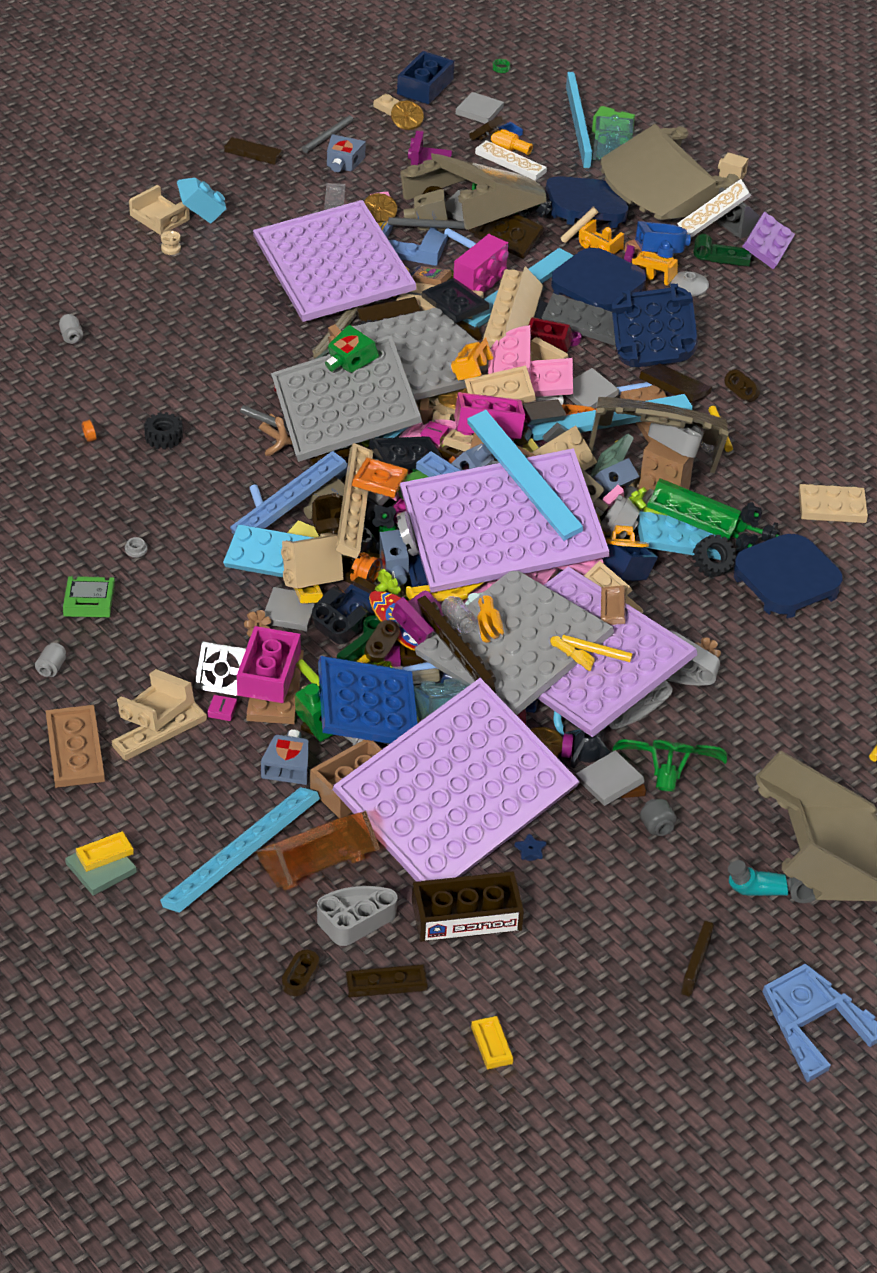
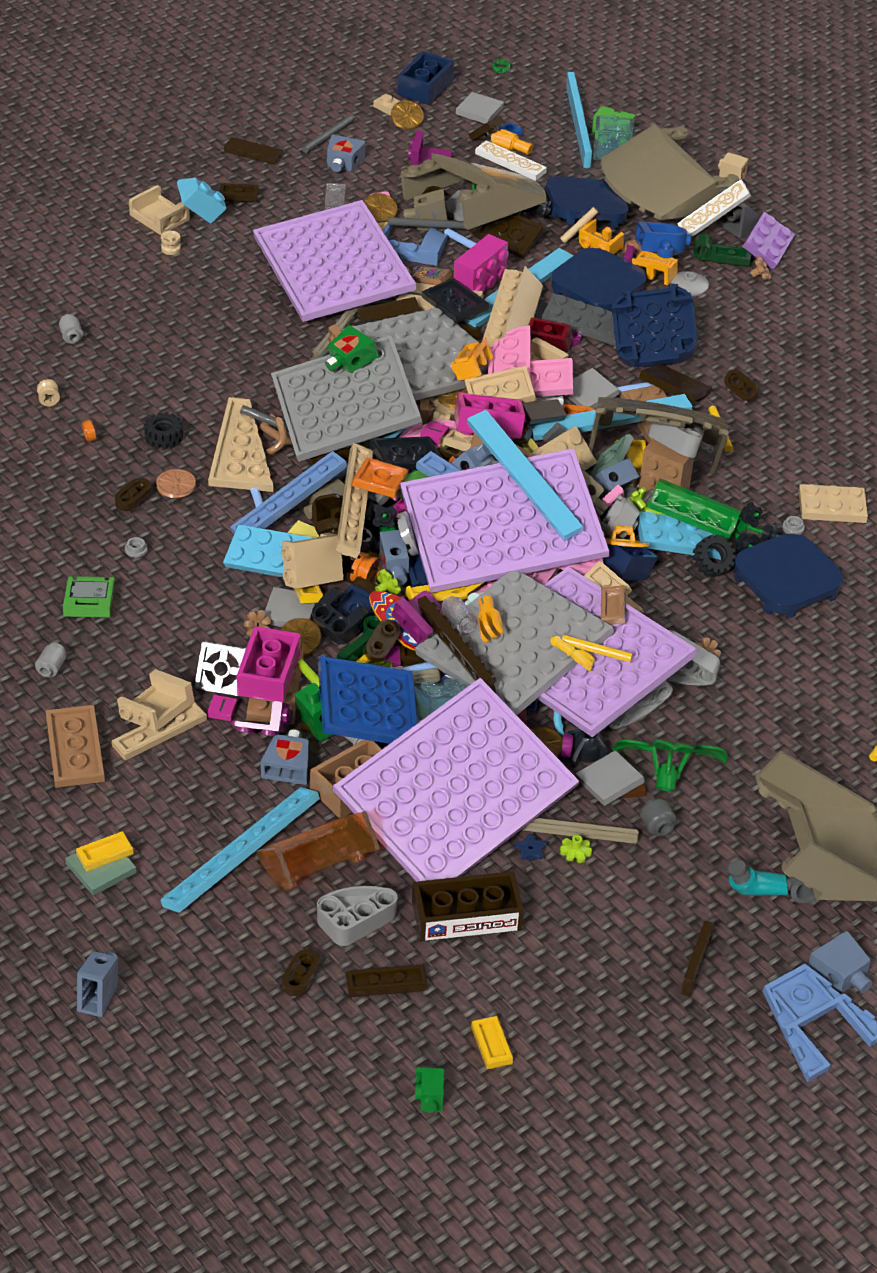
(51, 388): none -> tan wheel
(101, 972): none -> sand blue torso
(132, 494): none -> dark brown plate
(176, 483): none -> nougat wheel
(239, 192): none -> dark brown plate
(239, 452): none -> tan wing
(280, 717): none -> bracket
(309, 633): none -> pearl gold wheel
(429, 1089): none -> green brick
(575, 849): none -> lime plant
(585, 830): none -> dark tan axle
(635, 453): none -> yellow tile
(761, 269): none -> medium nougat plant
(793, 525): none -> light grey plate
(842, 964): none -> sand blue torso

